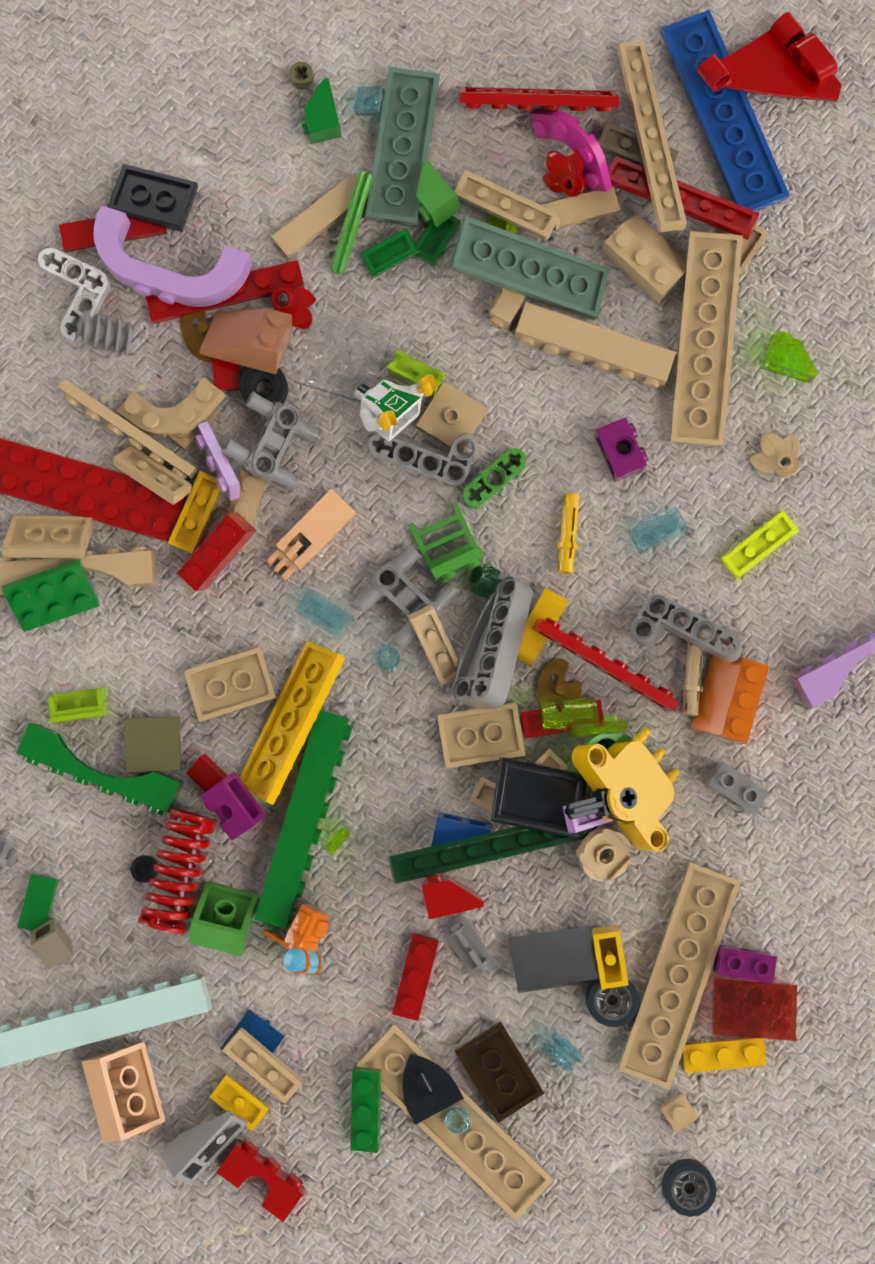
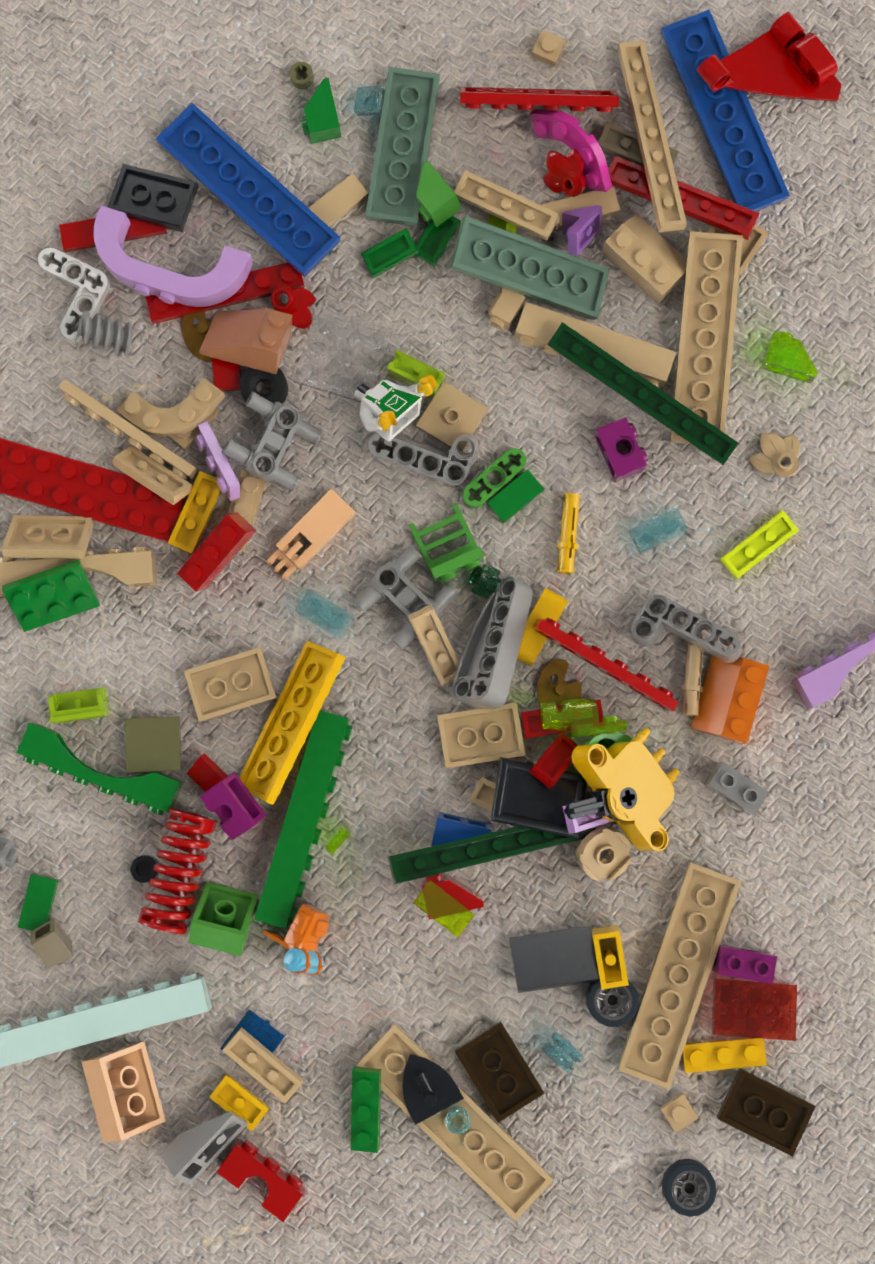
(248, 190): none -> blue plate
(351, 223): bright green axle -> none
(396, 660): clear light blue bush -> none
(415, 977): red plate -> none
(443, 908): none -> clear neon green tile
(468, 947): light grey hinge -> none
(515, 496): none -> green tile
(548, 48): none -> tan plate
(554, 760): none -> red tile
(581, 227): none -> medium lavender slope
(642, 393): none -> dark green plate
(765, 1112): none -> dark brown plate

